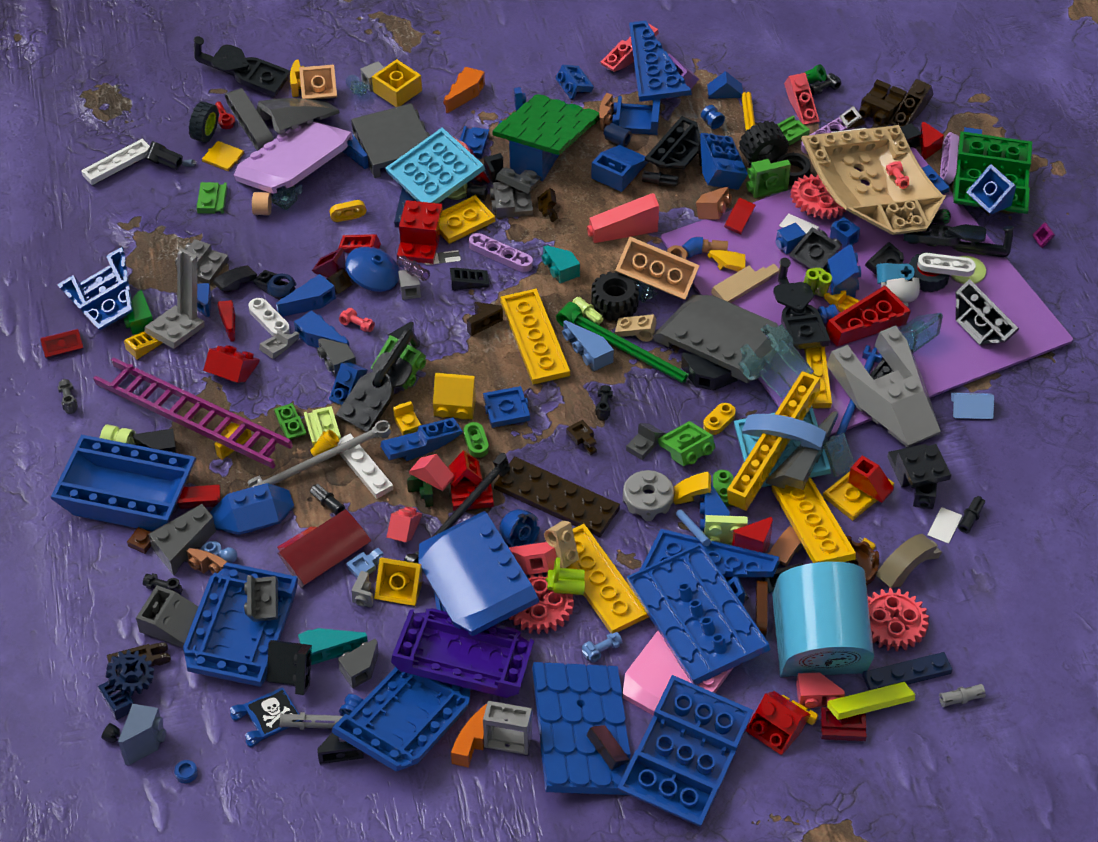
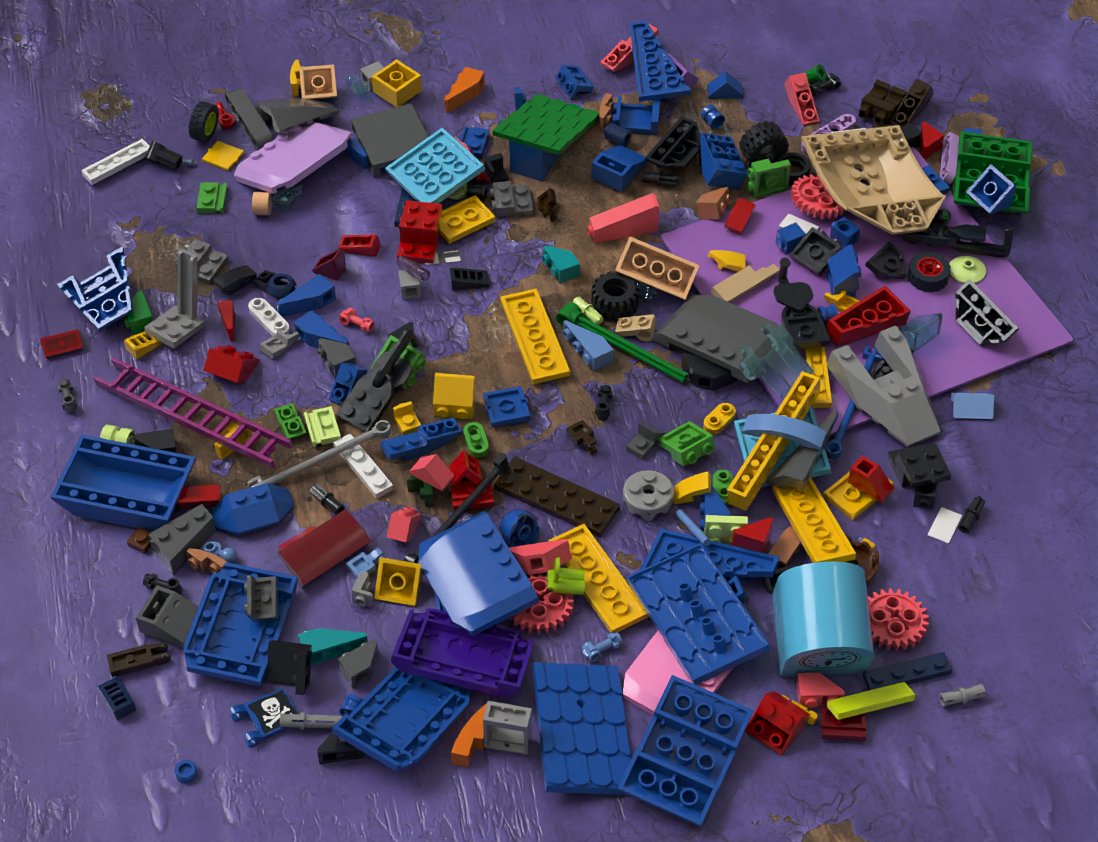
(110, 732): black hinge -> none
(129, 672): dark blue gear -> none
(141, 733): sand blue slope -> none
(204, 299): blue slope -> none
(247, 71): black plate -> none
(325, 442): yellow cone -> none
(340, 280): dark brown plate -> none
(347, 211): yellow plate -> none
(372, 269): blue dish -> none
(485, 317): dark brown slope -> none
(520, 260): lavender beam -> none
(525, 181): dark grey plate -> none
(563, 540): tan plate -> none
(607, 746): dark brown slope -> none
(696, 246): piece -> none
(748, 110): yellow axle -> none
(761, 606): reddish brown beam -> none
(793, 129): bright green plate -> none
(818, 282): lime piece -> none
(838, 454): clear light blue piece -> none
(852, 118): dark brown slope -> none
(891, 271): dark azure piece -> none
(895, 169): coral bar -> none
(905, 290): white cylinder -> none
(906, 558): dark tan arch -> none
(946, 264): white plate -> none
(1043, 234): magenta slope -> none

